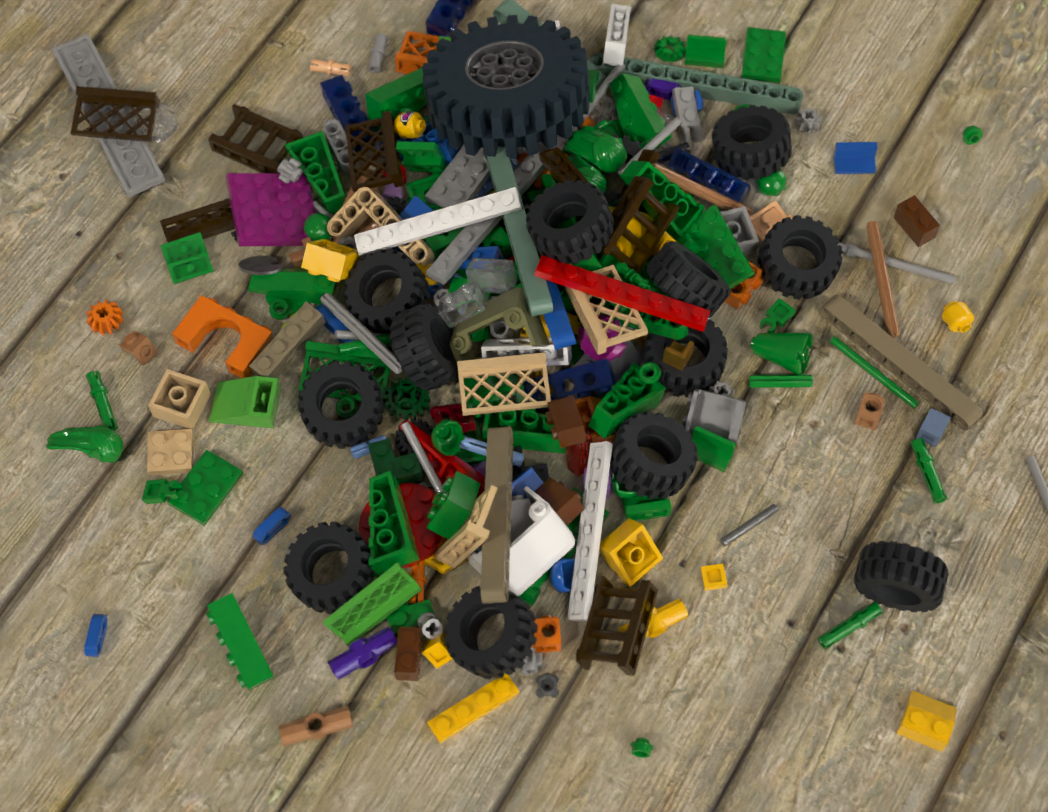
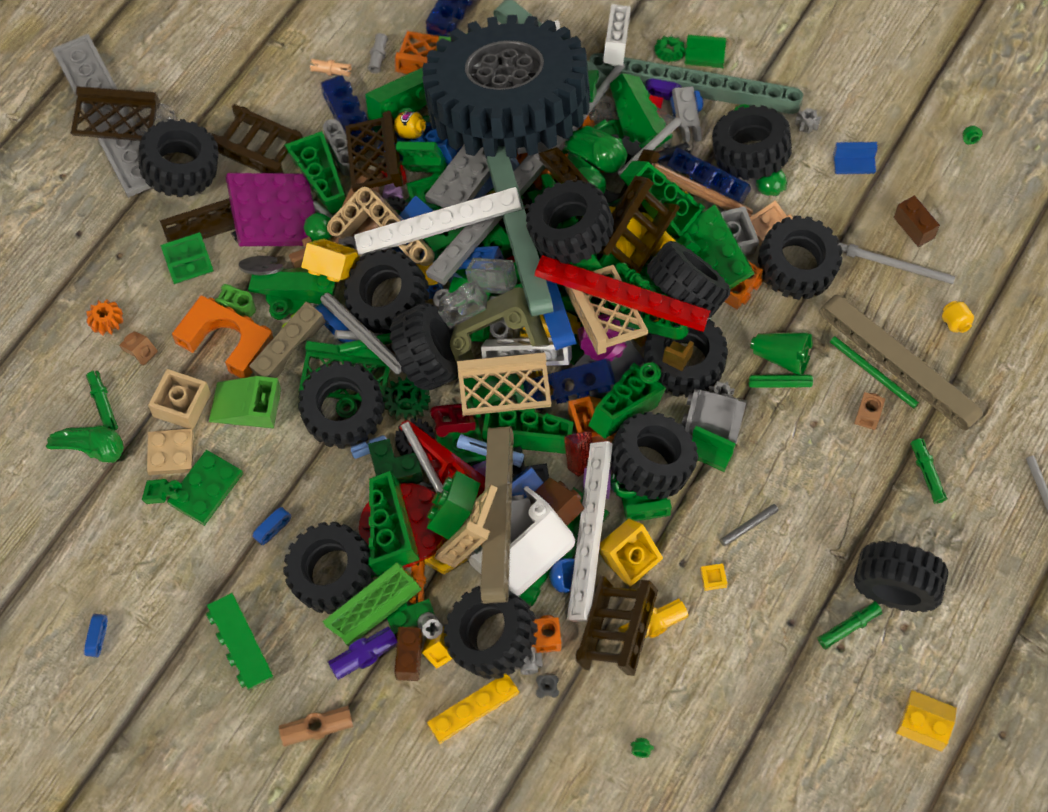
(178, 138): none -> black tyre
(235, 299): none -> bright green piece
(289, 170): light grey gear -> none
(447, 437): green hair -> none
(566, 422): reddish brown brick -> none
(763, 55): green plate -> none
(778, 315): green plate -> none
(882, 279): medium nougat axle -> none
(933, 427): sand blue panel -> none

